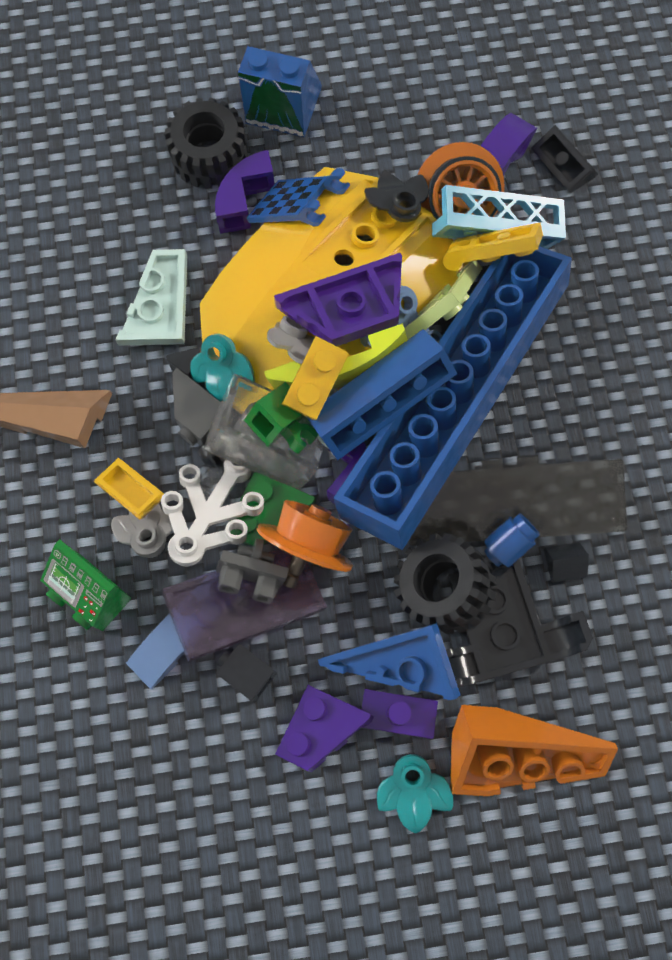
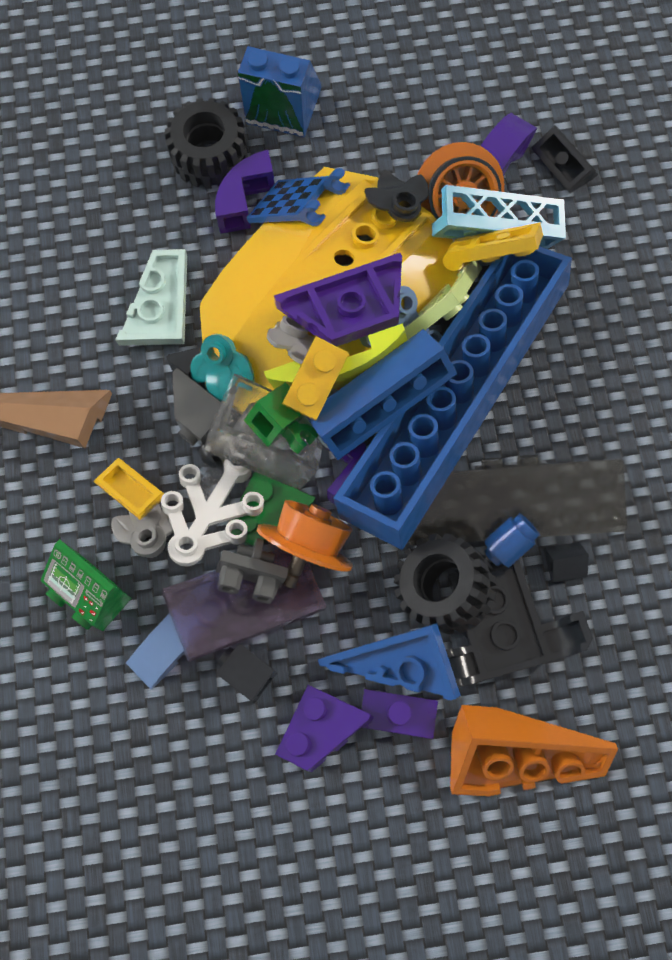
(414, 798): teal plate -> none

